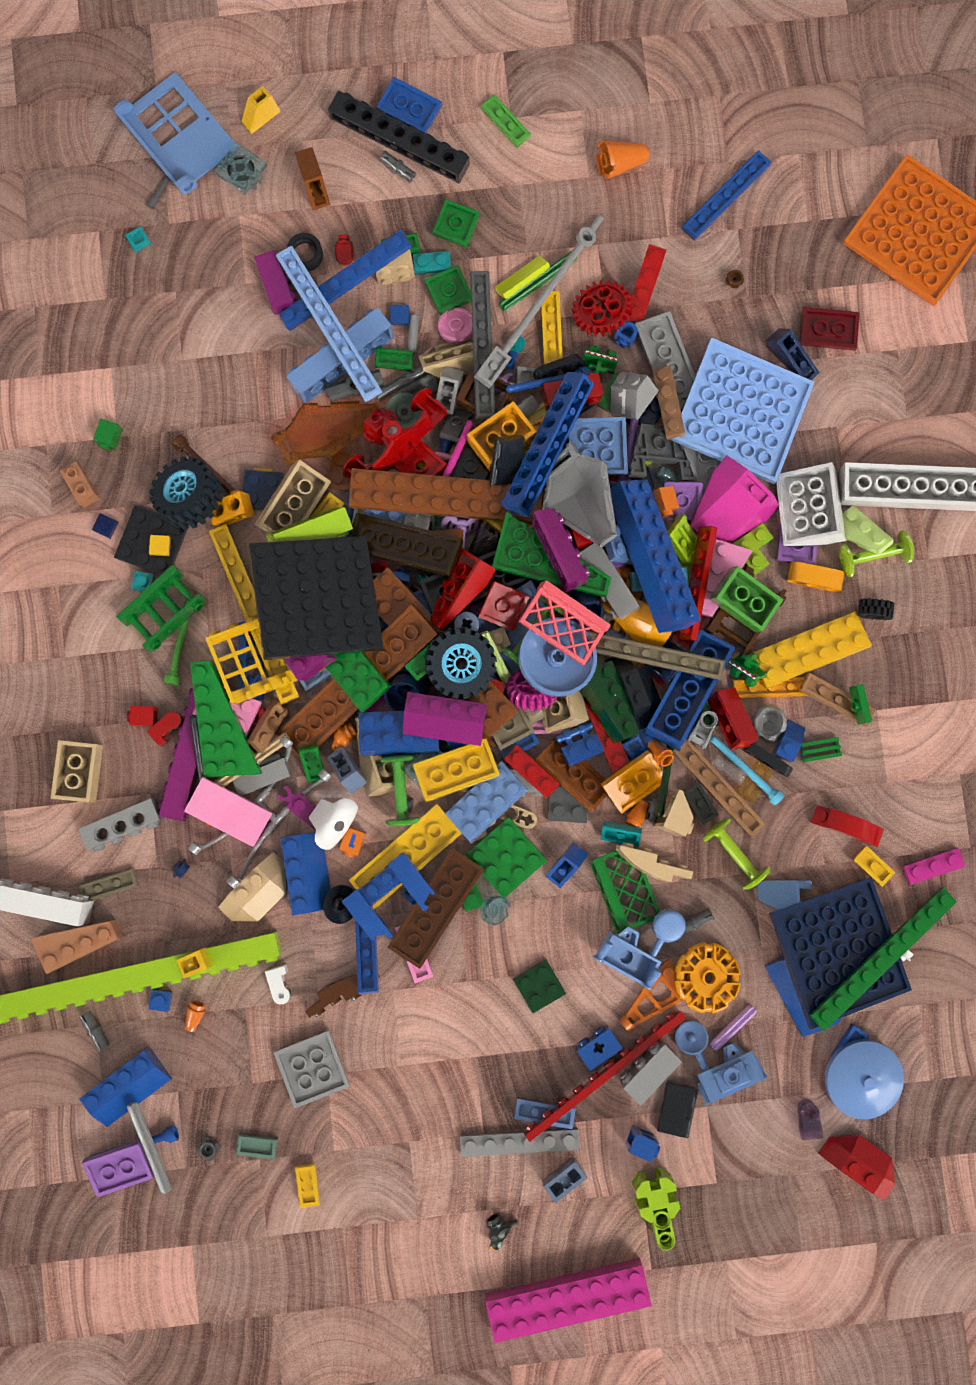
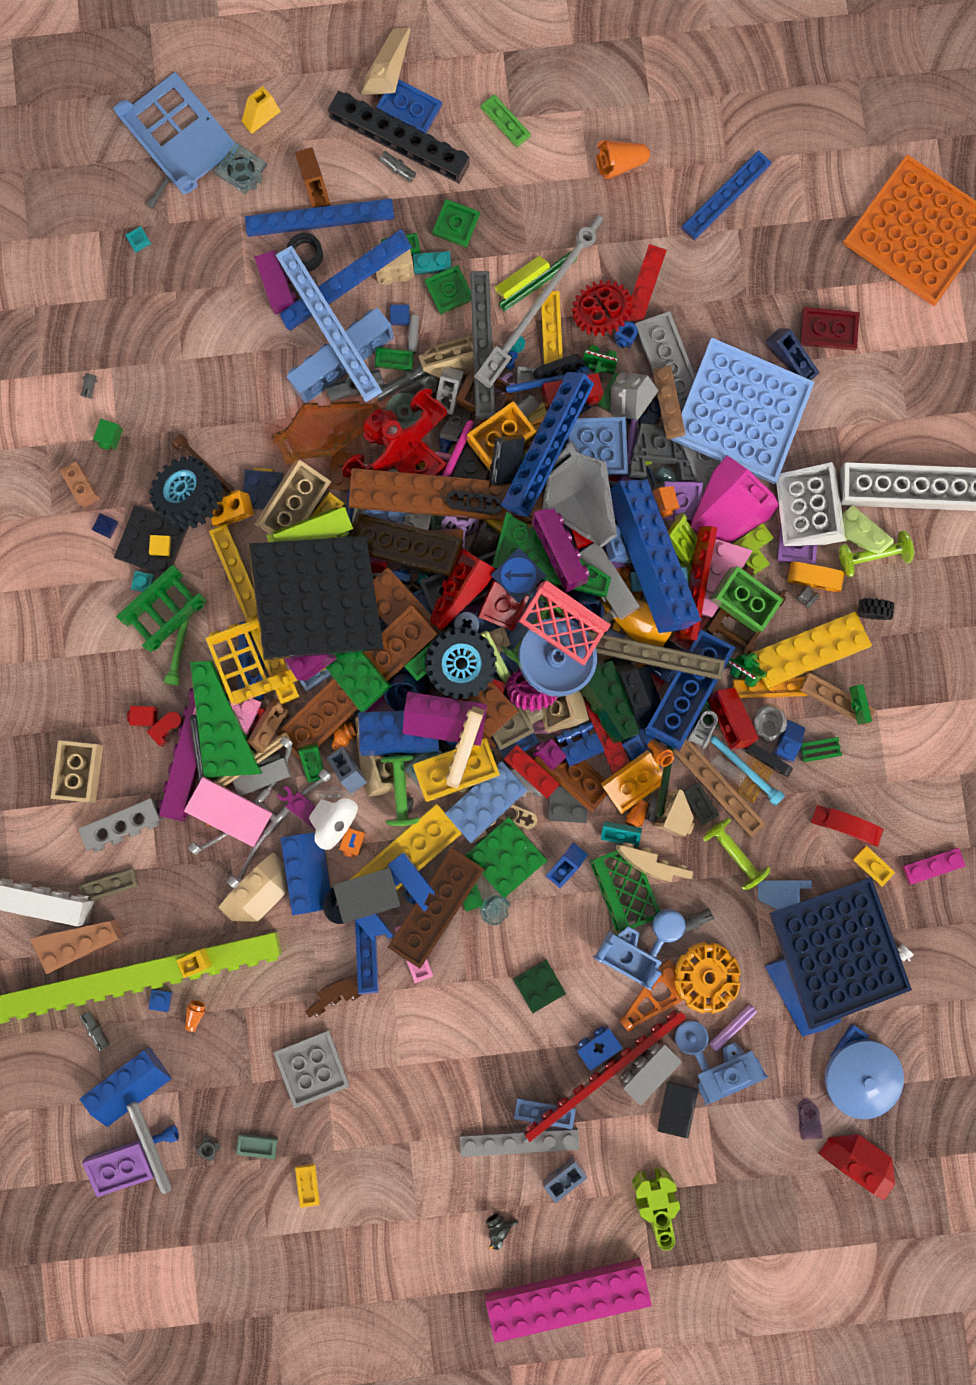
(88, 385): none -> dark grey pin
(180, 869): dark blue plate -> none
(280, 991): white leg -> none
(319, 217): none -> blue plate
(344, 250): red arm -> none
(366, 895): none -> dark grey tile
(386, 68): none -> tan wedge
(455, 325): bright pink tile -> none
(464, 746): none -> piece
(467, 508): none -> black beam
(518, 575): none -> piece
(549, 753): none -> magenta bracket
(642, 1143): blue brick -> none
(734, 274): reddish brown plate -> none
(808, 596): none -> dark grey wheel
(882, 959): green plate -> none

